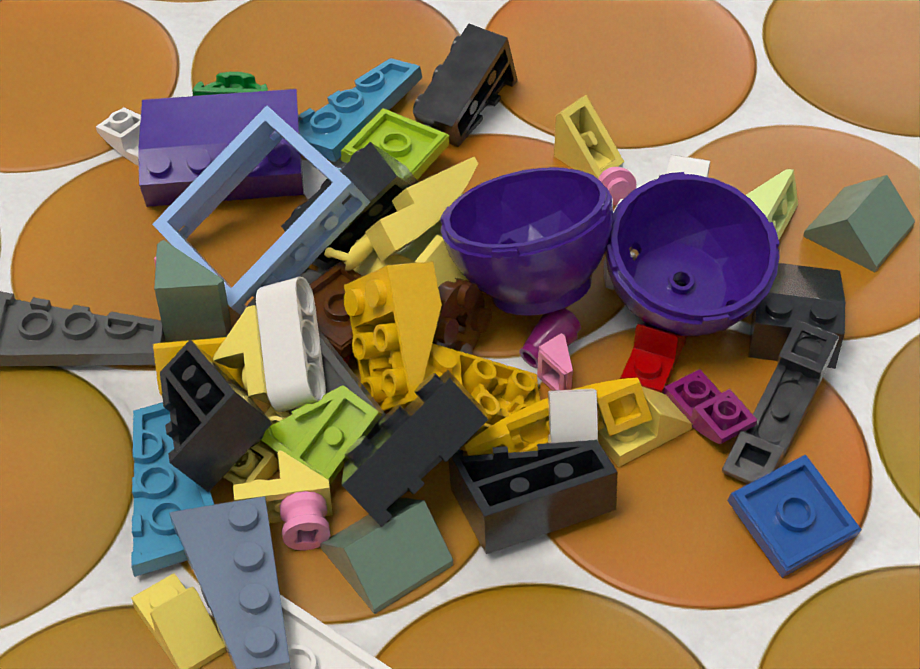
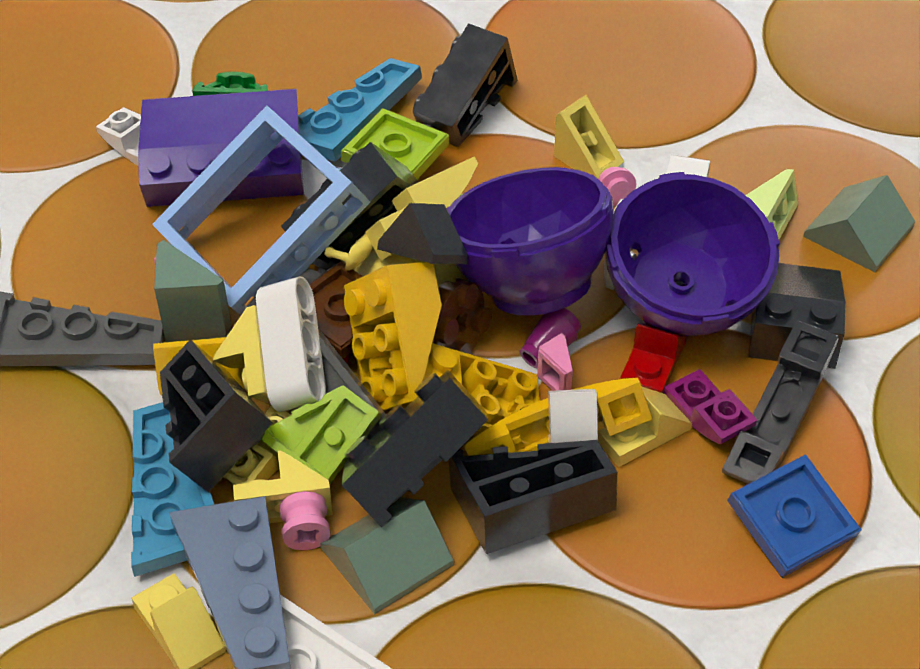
(424, 235): none -> black slope

